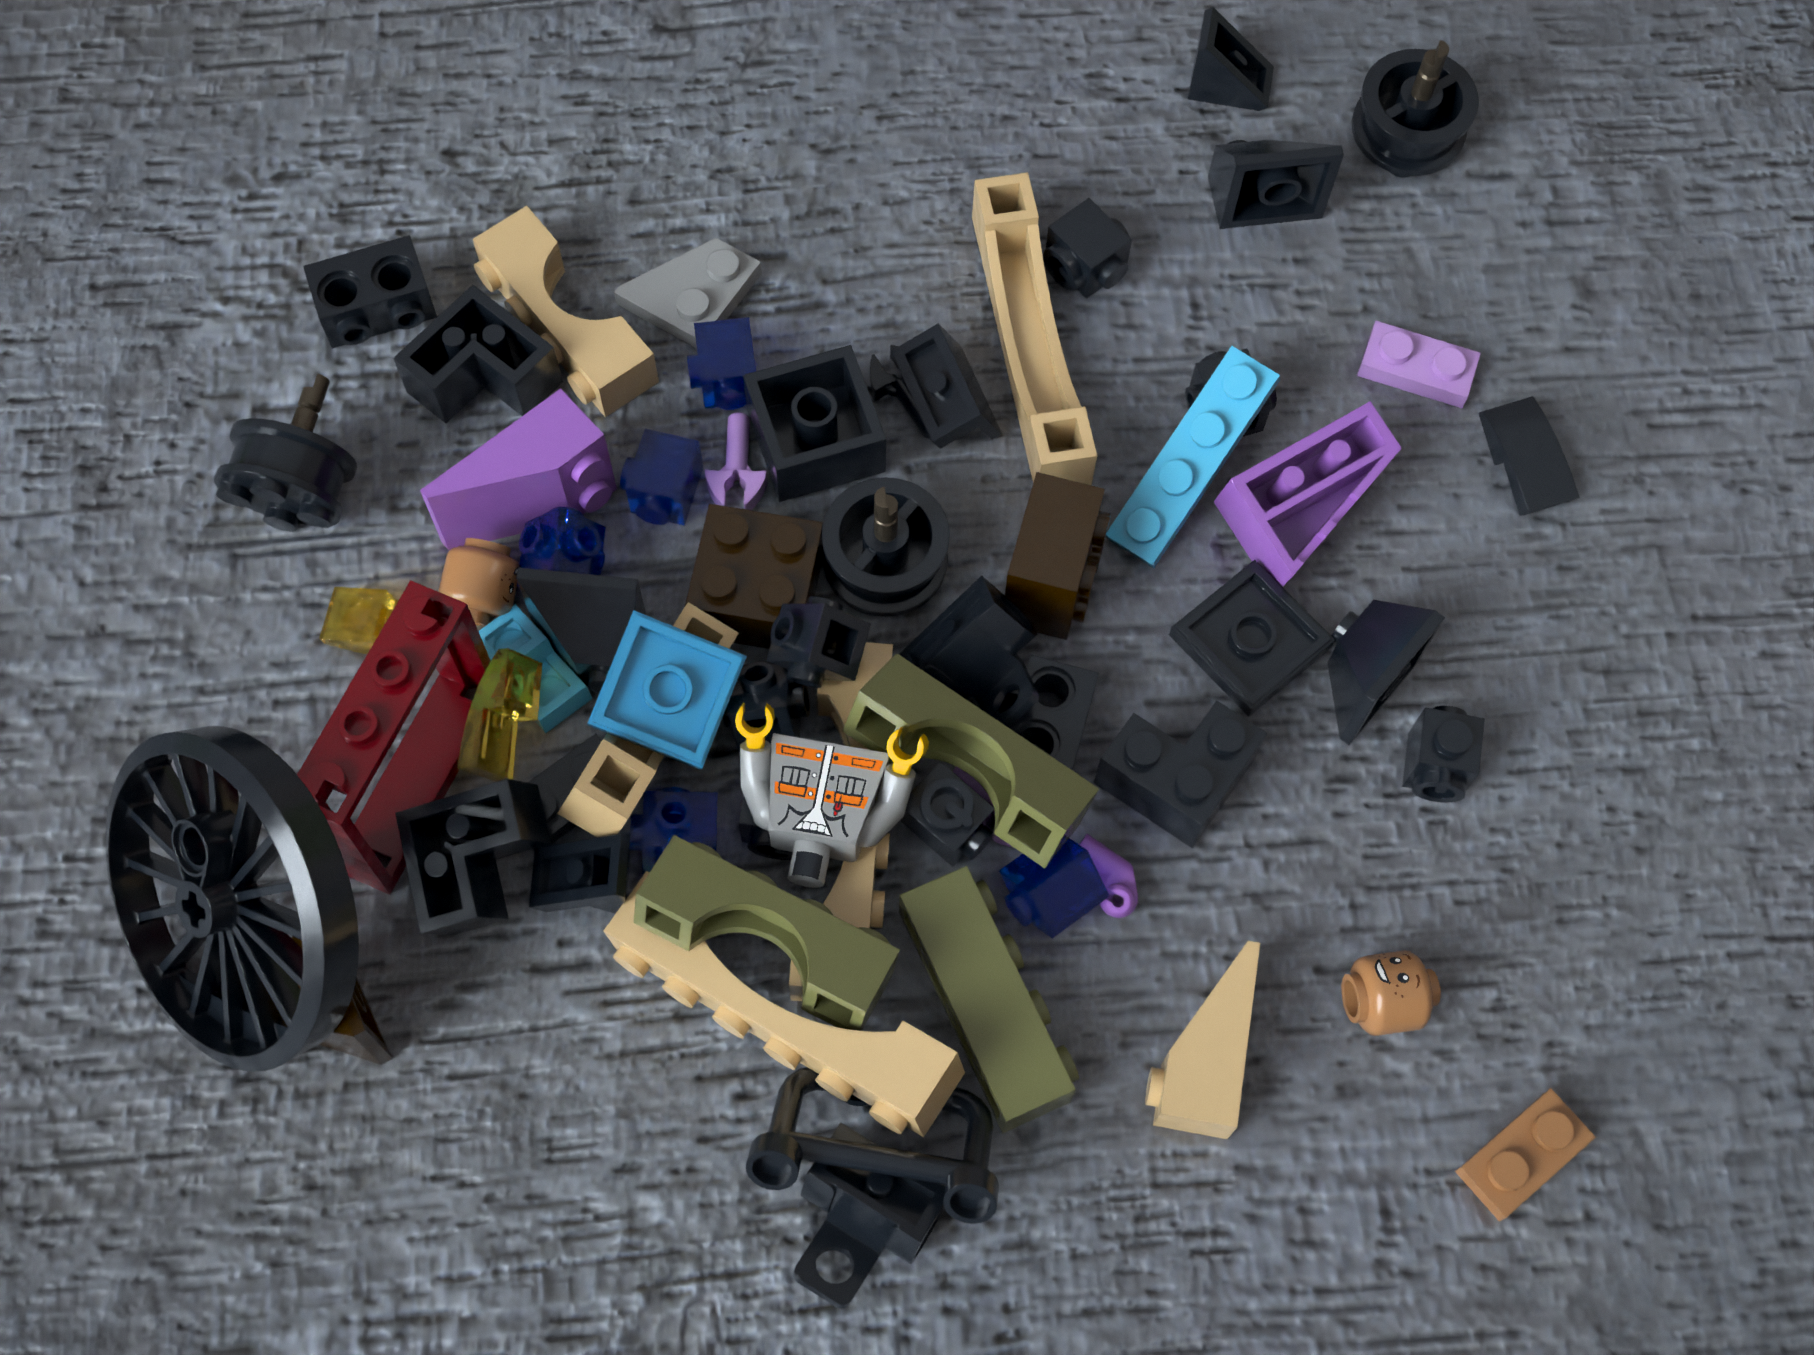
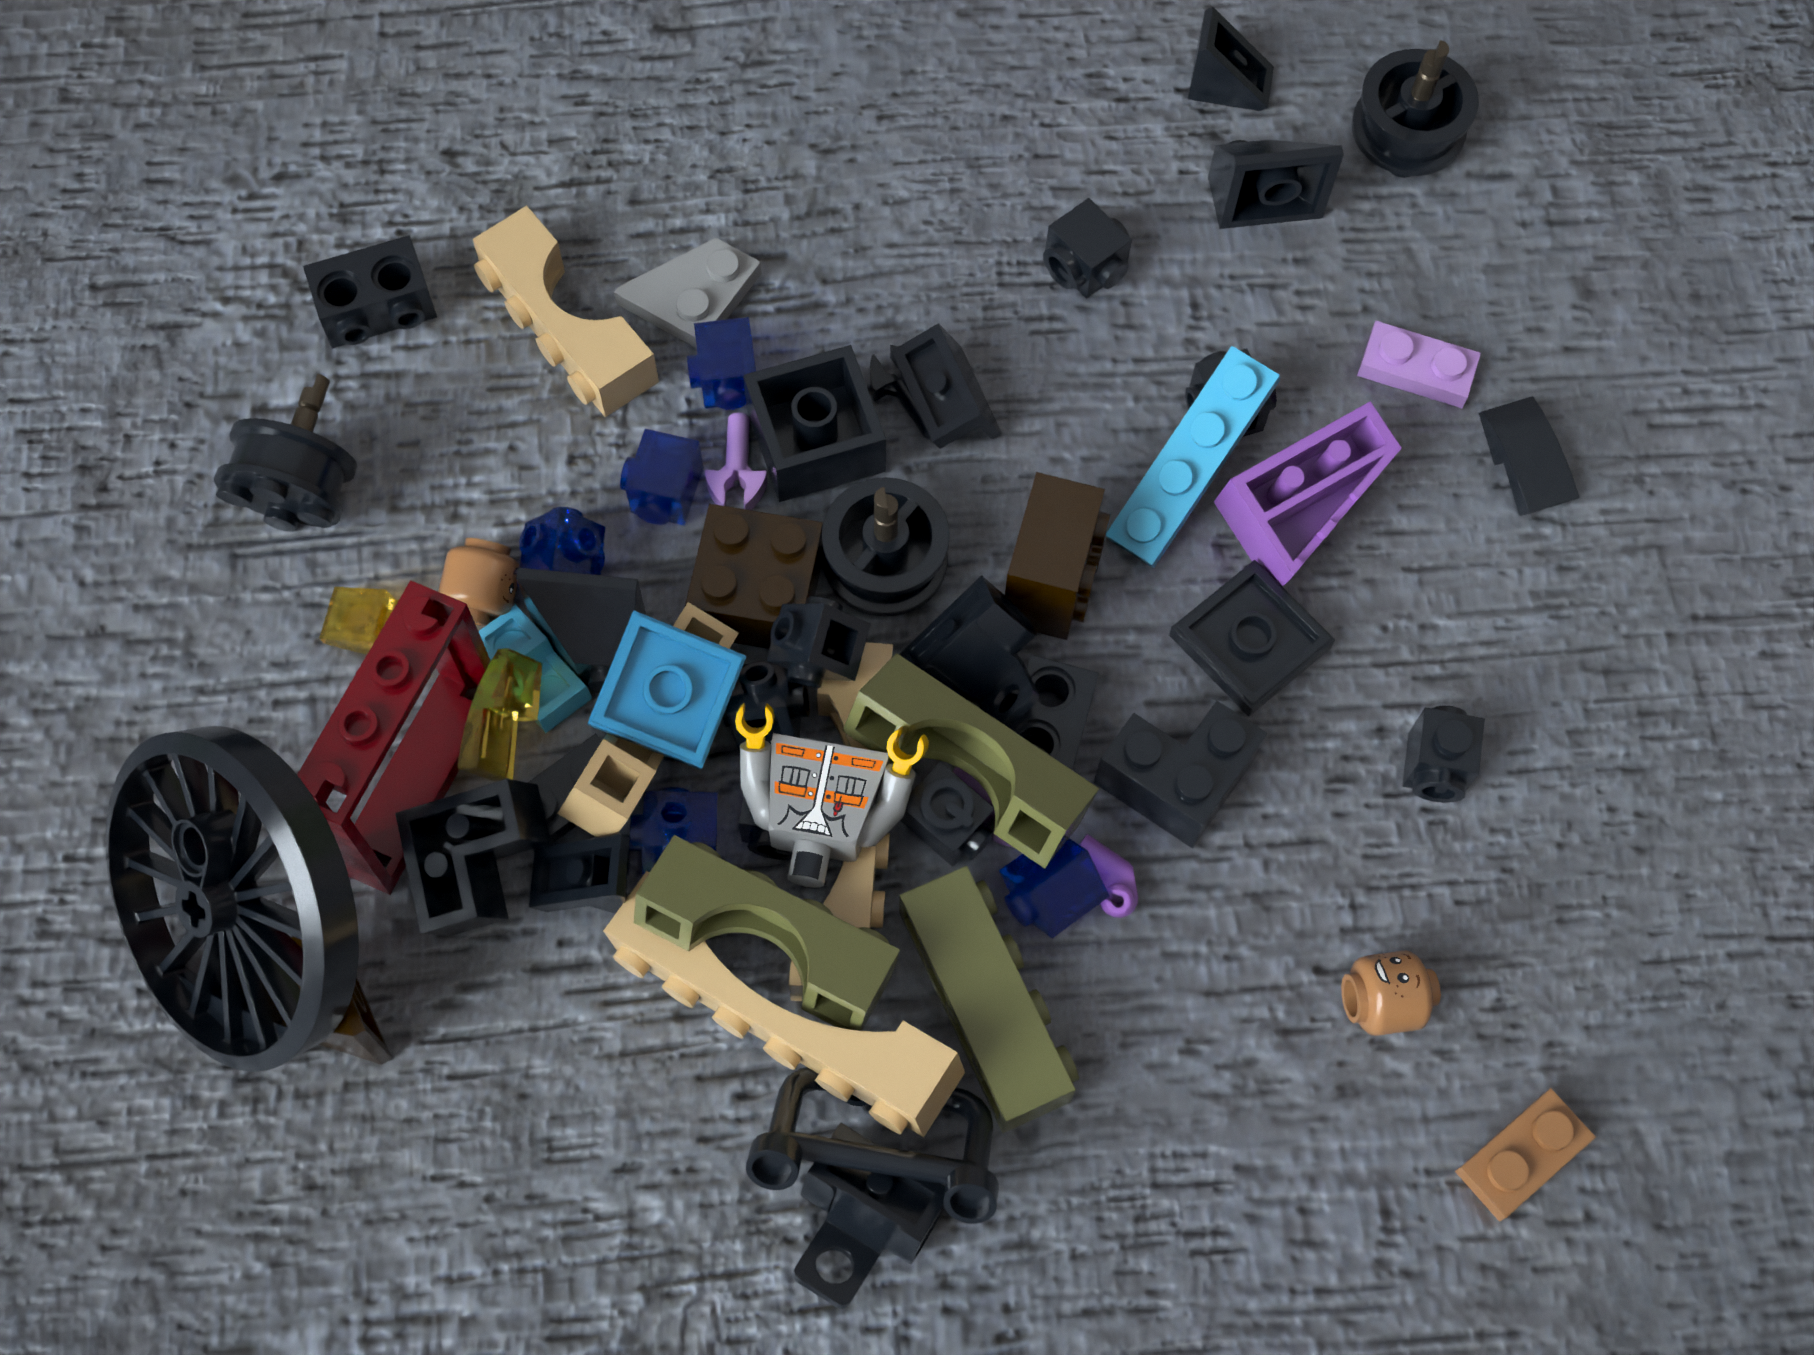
(476, 348): black brick -> none
(524, 471): medium lavender slope -> none
(1046, 403): tan arch -> none
(1205, 1068): tan slope -> none
(1374, 659): black slope -> none

